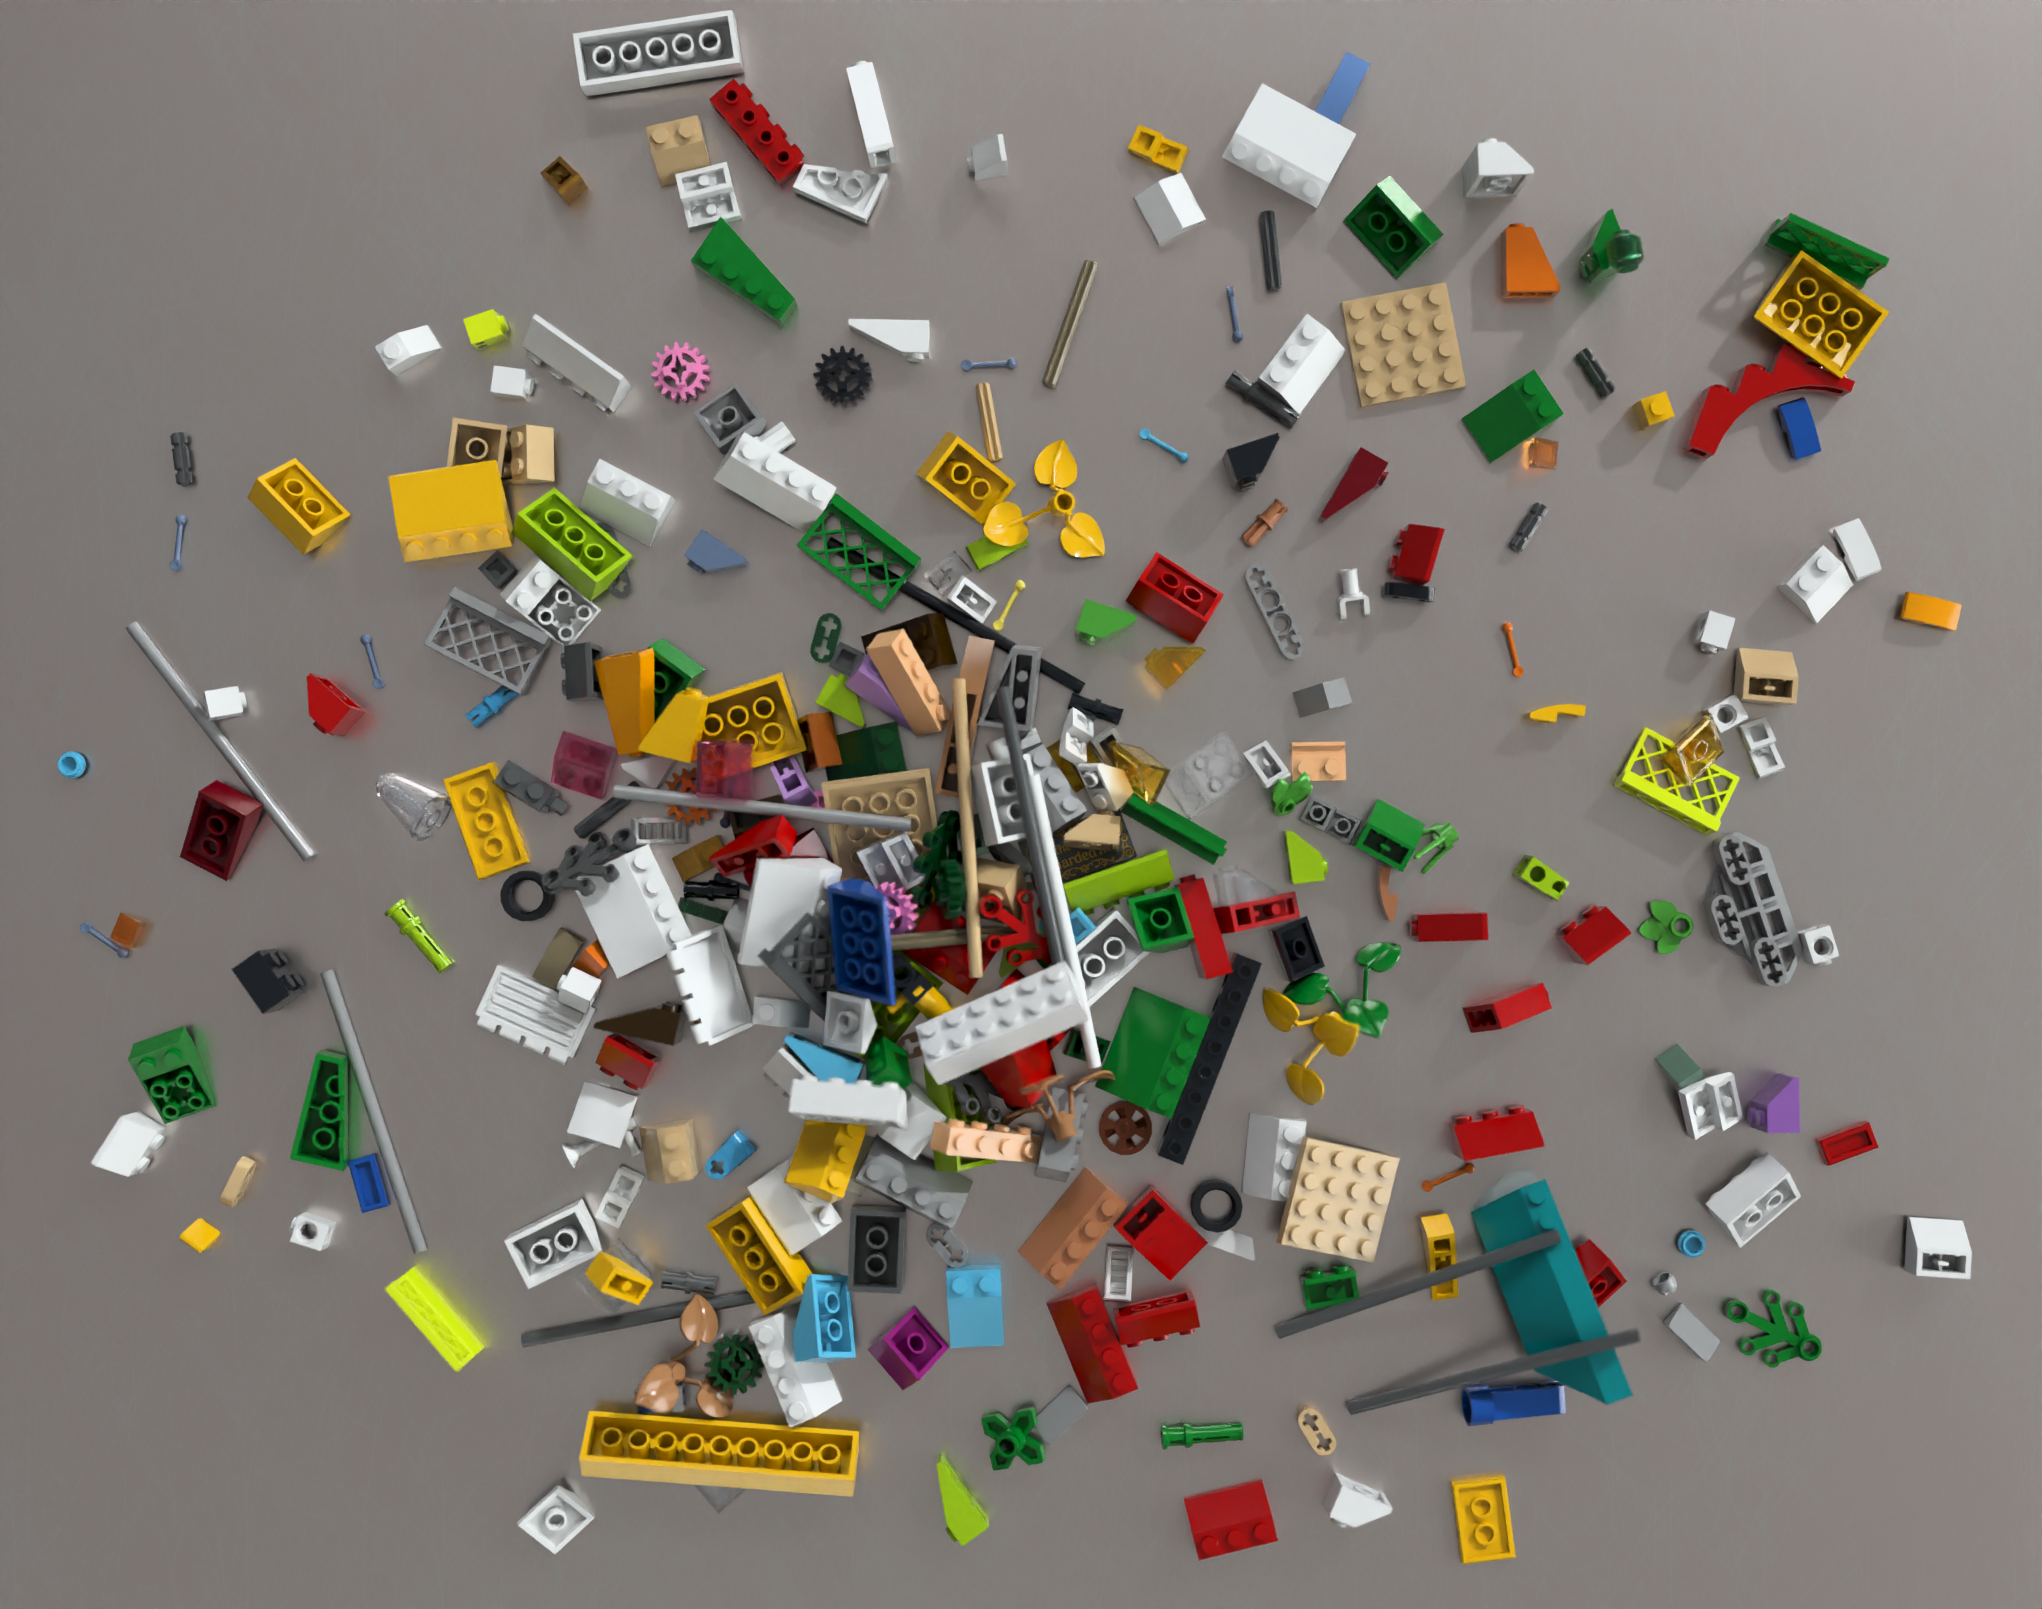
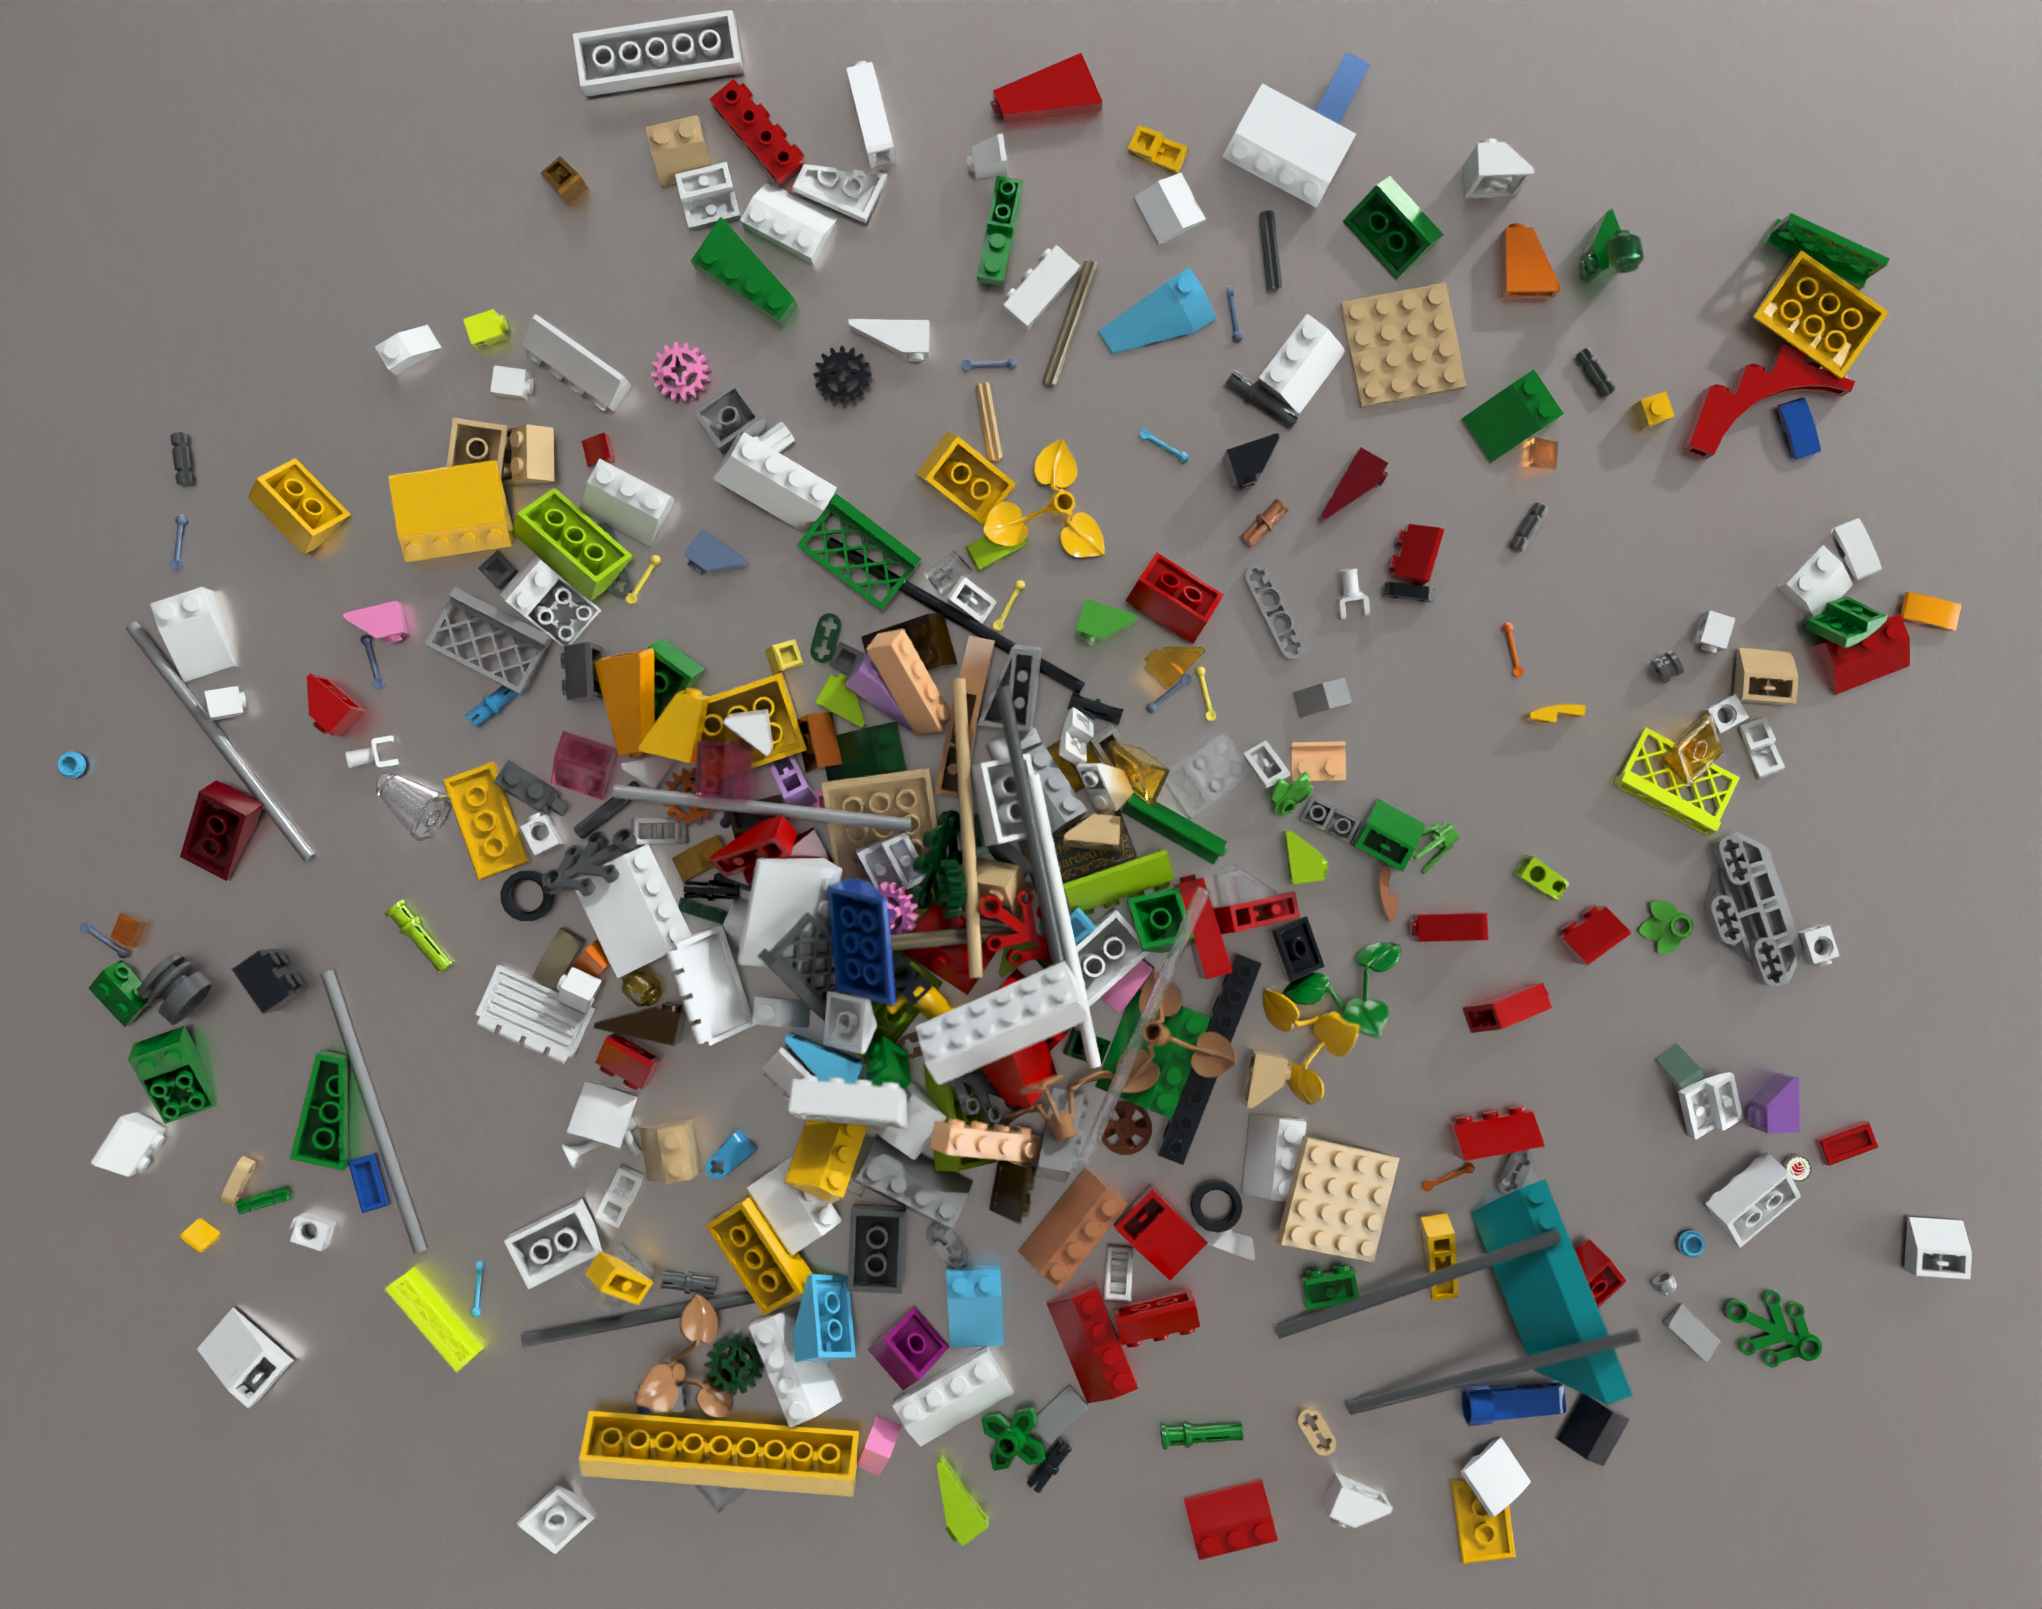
(118, 990): none -> green bracket
(171, 985): none -> dark grey wheel
(194, 633): none -> white slope
(243, 1358): none -> white slope
(263, 1200): none -> green axle
(370, 755): none -> white piece
(381, 621): none -> bright pink slope
(475, 1311): none -> medium azure hinge
(552, 837): none -> white brick
(597, 448): none -> red slope
(631, 597): none -> light yellow hinge
(641, 987): none -> clear yellow head
(753, 727): none -> white slope
(784, 656): none -> light yellow slope
(788, 222): none -> white slope
(878, 1446): none -> bright pink slope
(952, 1396): none -> white slope
(999, 231): none -> green slope
(1010, 1189): none -> dark brown slope
(1040, 287): none -> white brick
(1049, 1466): none -> black pin
(1050, 92): none -> red slope
(1124, 990): none -> bright pink slope
(1148, 1014): none -> clear piece
(1166, 313): none -> medium azure wedge
(1185, 680): none -> sand blue hinge
(1210, 714): none -> light yellow hinge
(1211, 1056): none -> medium nougat plant
(1264, 1076): none -> tan slope
(1495, 1477): none -> white slope
(1520, 1174): none -> light grey beam
(1592, 1429): none -> black slope
(1667, 666): none -> dark grey wheel
(1798, 1167): none -> tile
(1846, 622): none -> green slope
(1869, 659): none -> red slope

